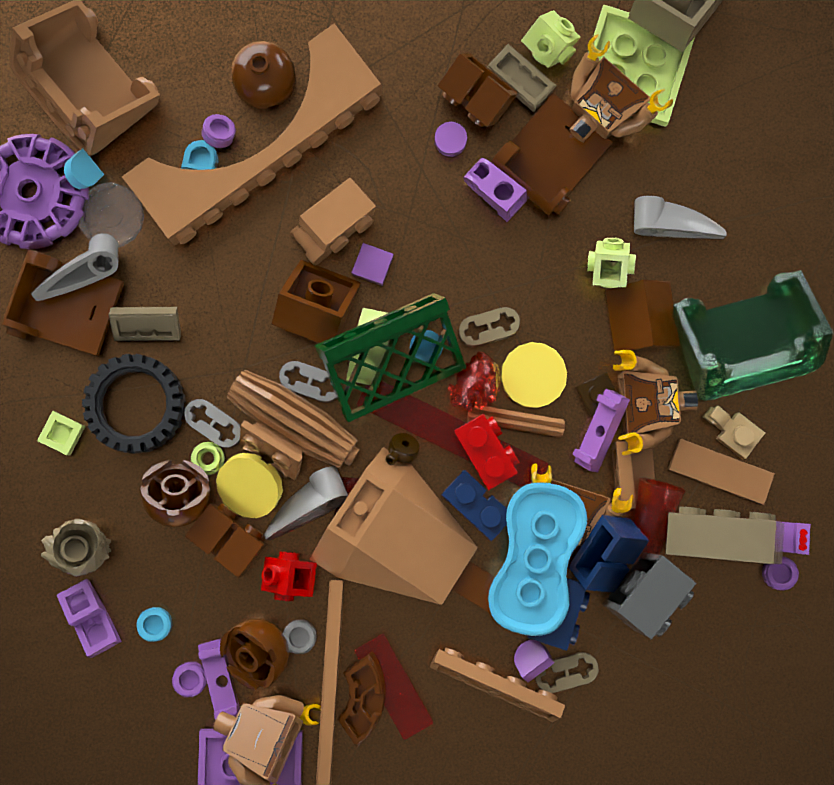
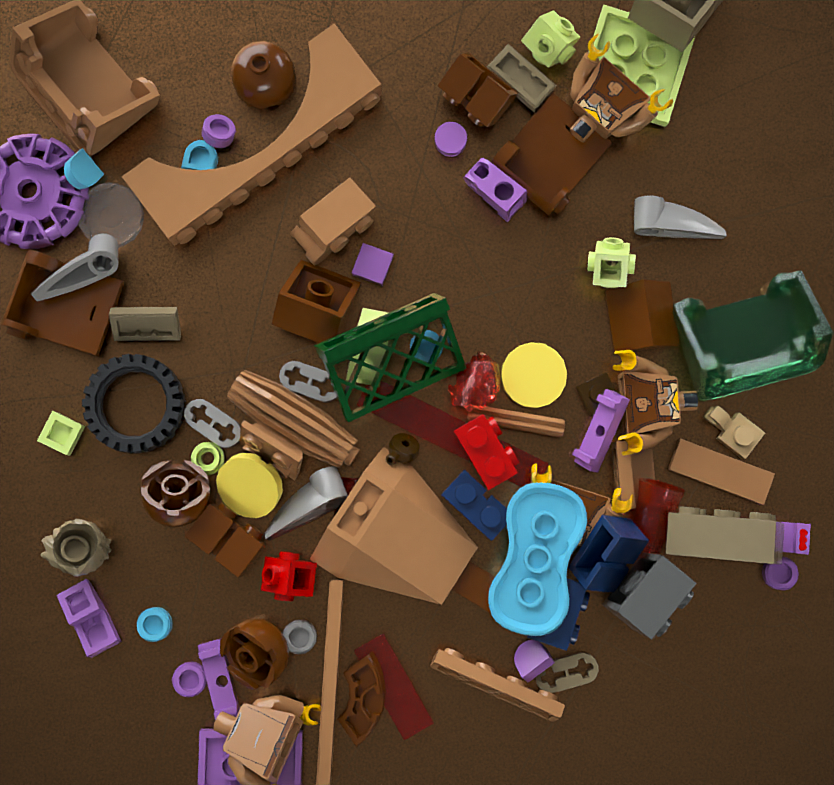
(487, 319): dark tan beam -> none

